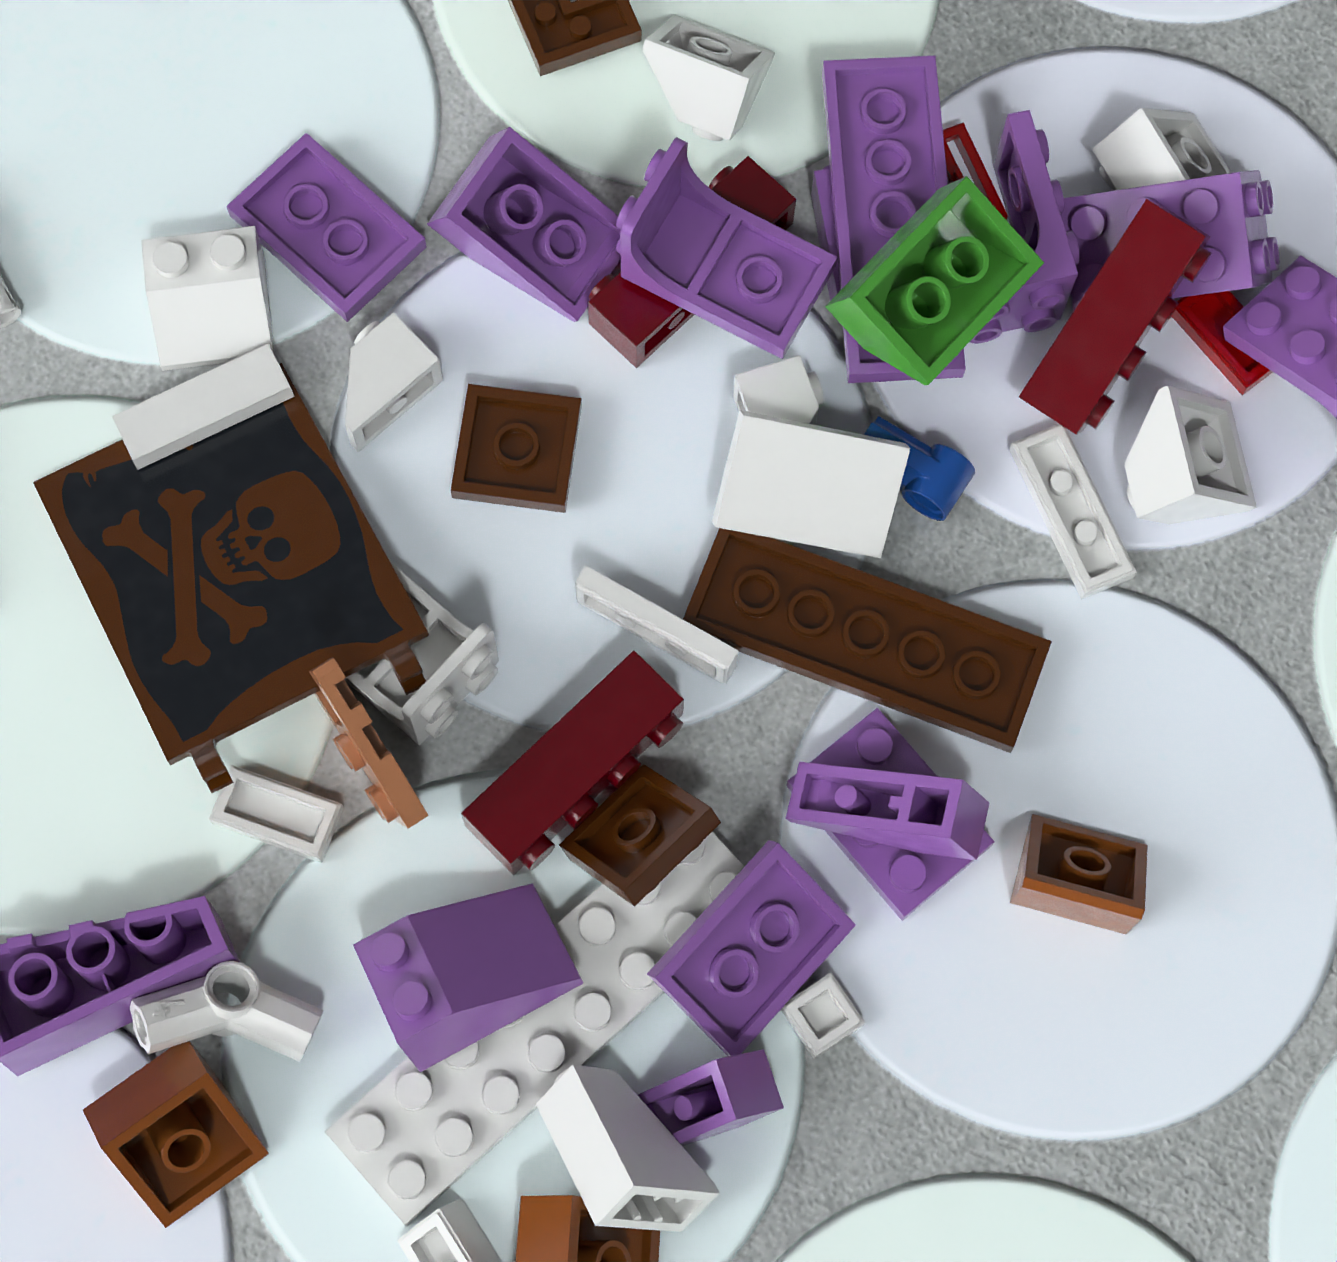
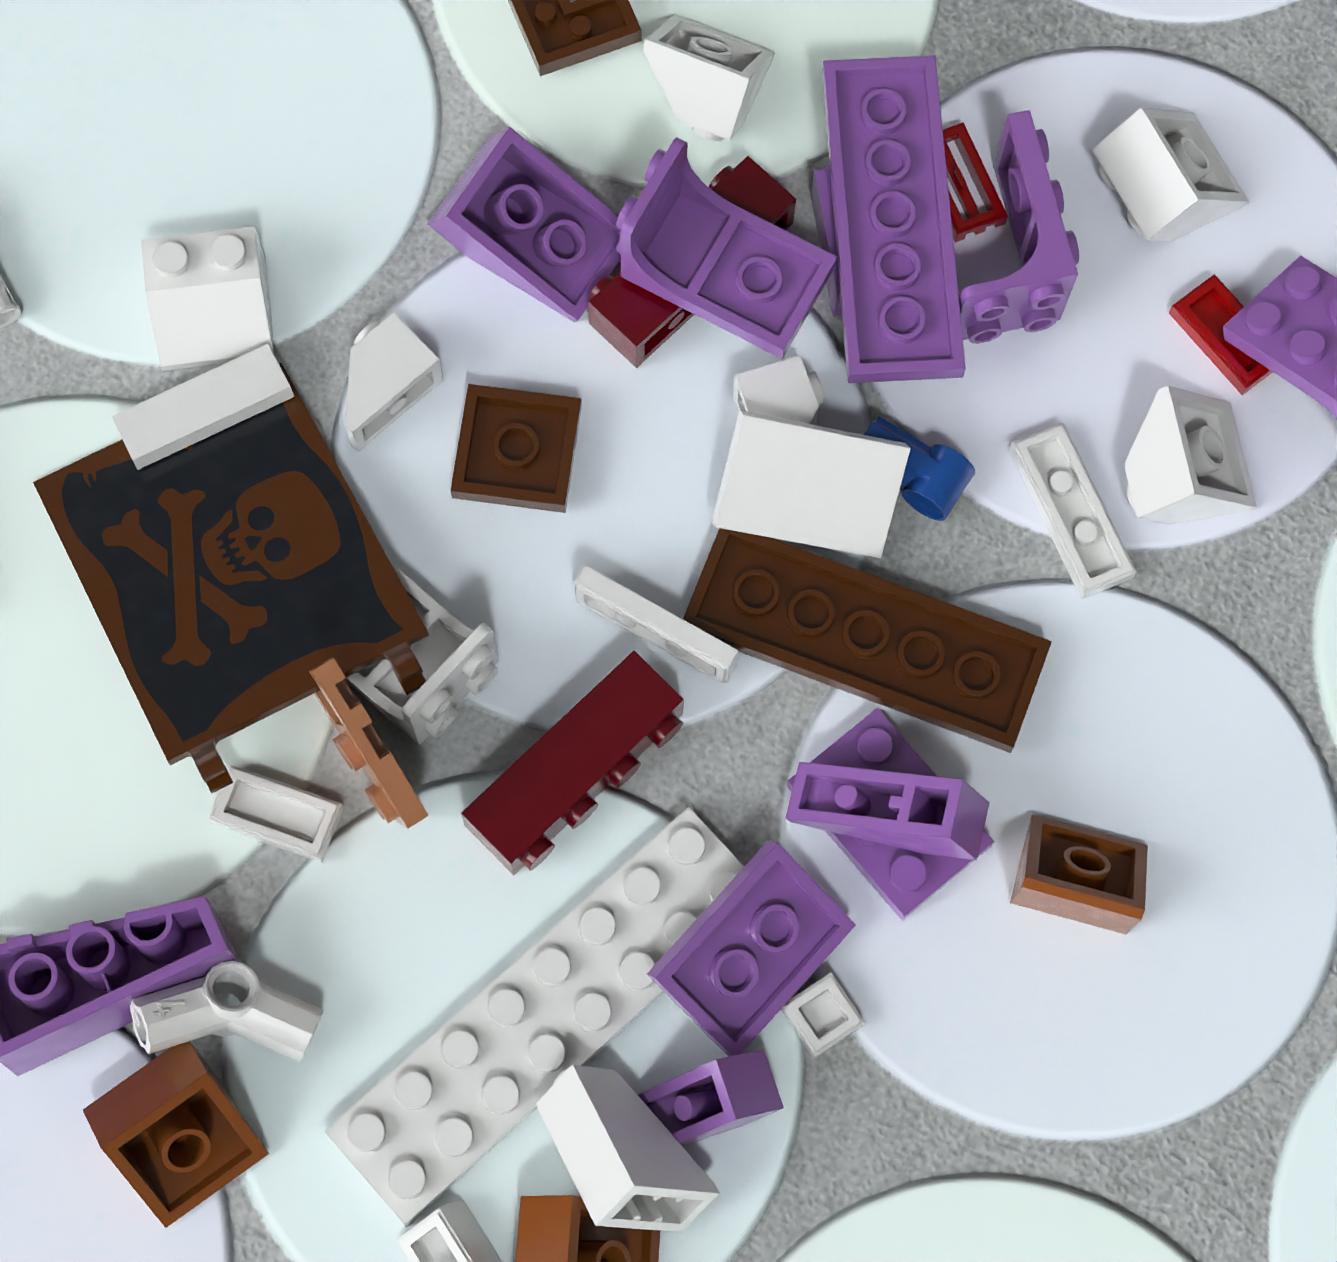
(327, 227): medium lavender plate -> none
(465, 971): medium lavender slope -> none
(639, 834): reddish brown plate -> none
(935, 282): bright green slope -> none
(1115, 316): dark red brick -> none
(1223, 206): medium lavender bracket -> none

